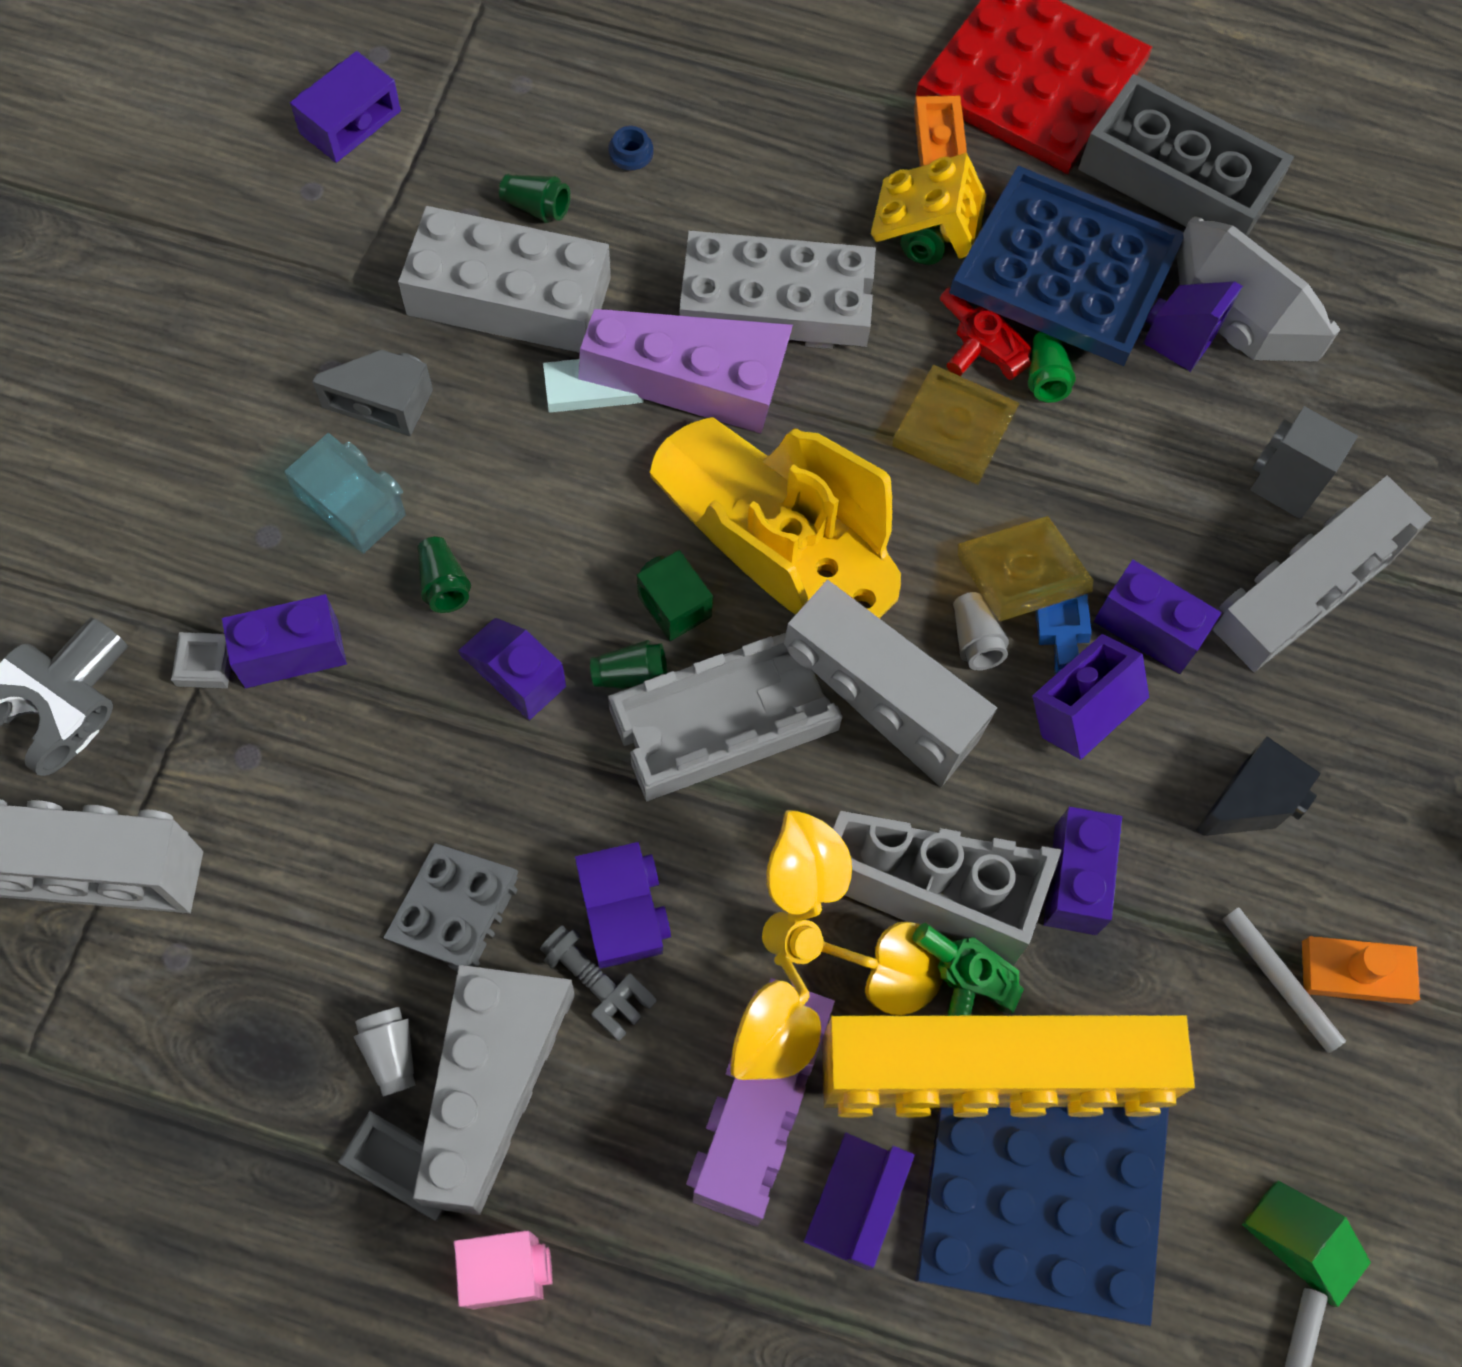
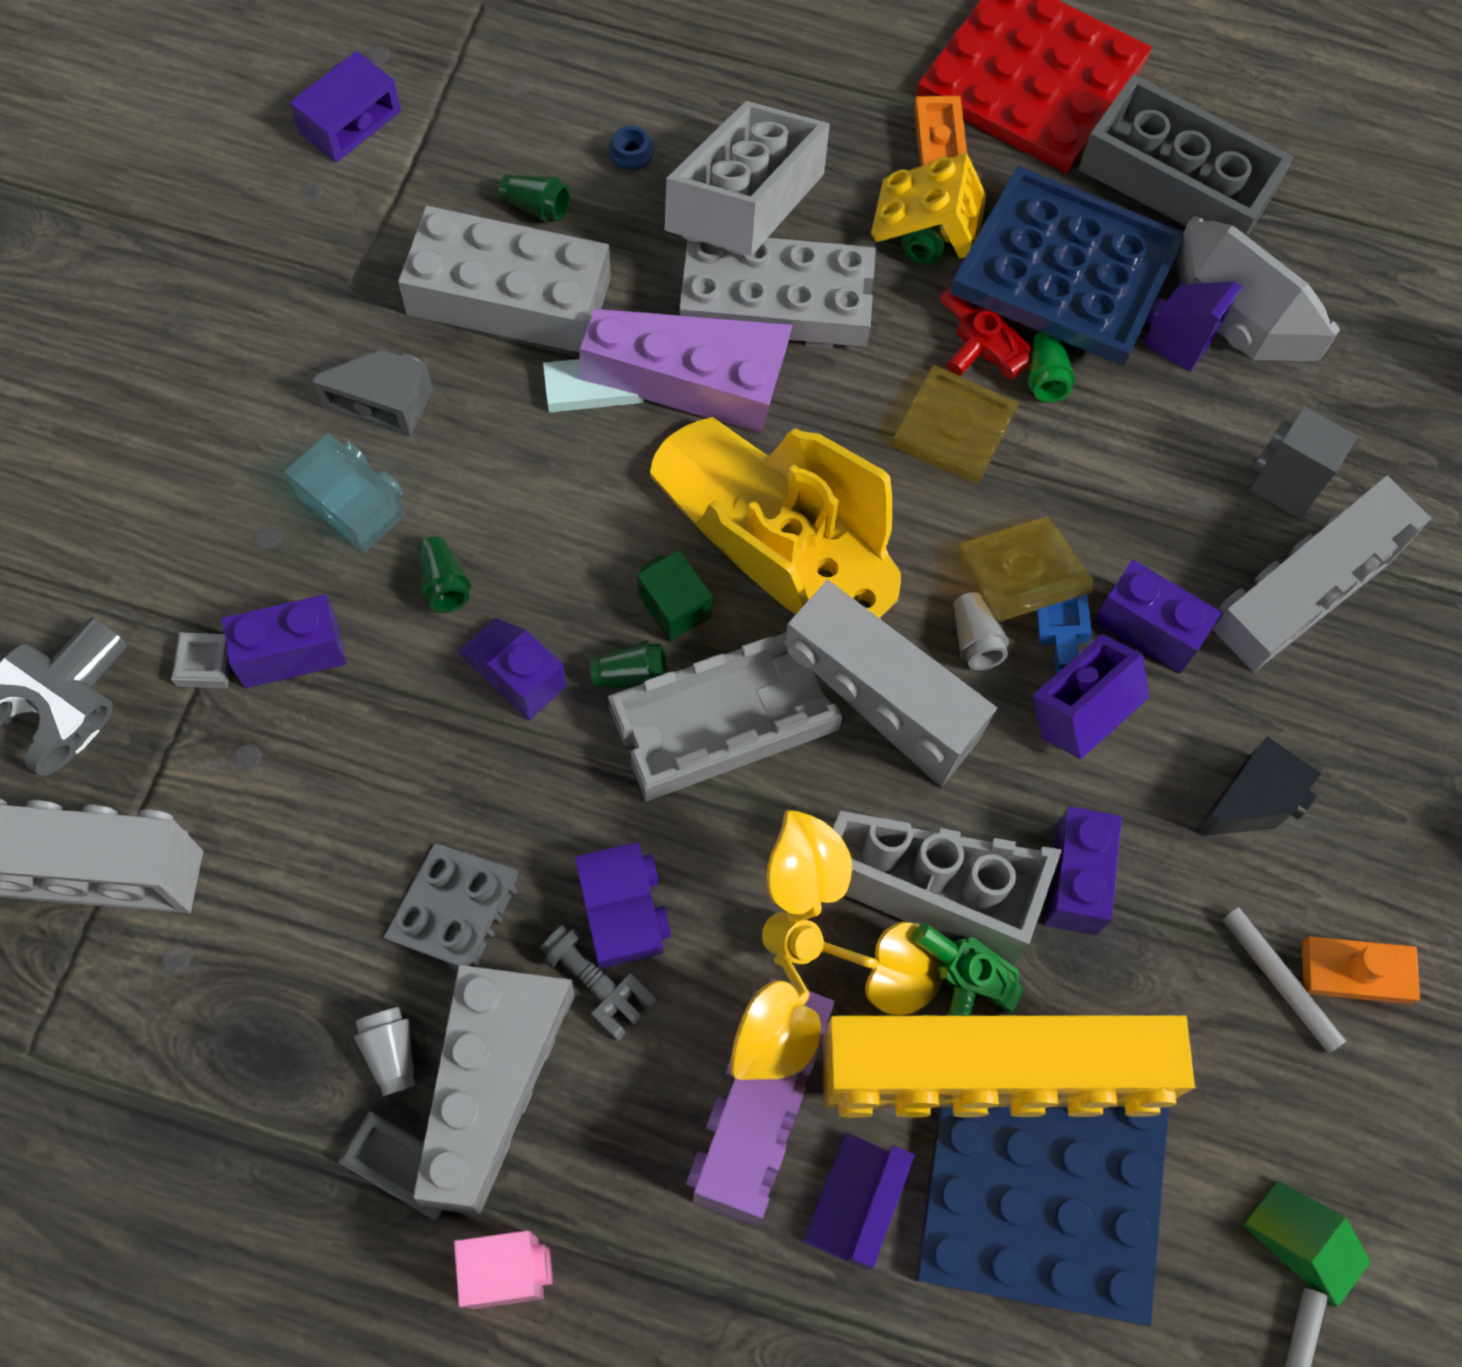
(746, 178): none -> light grey brick

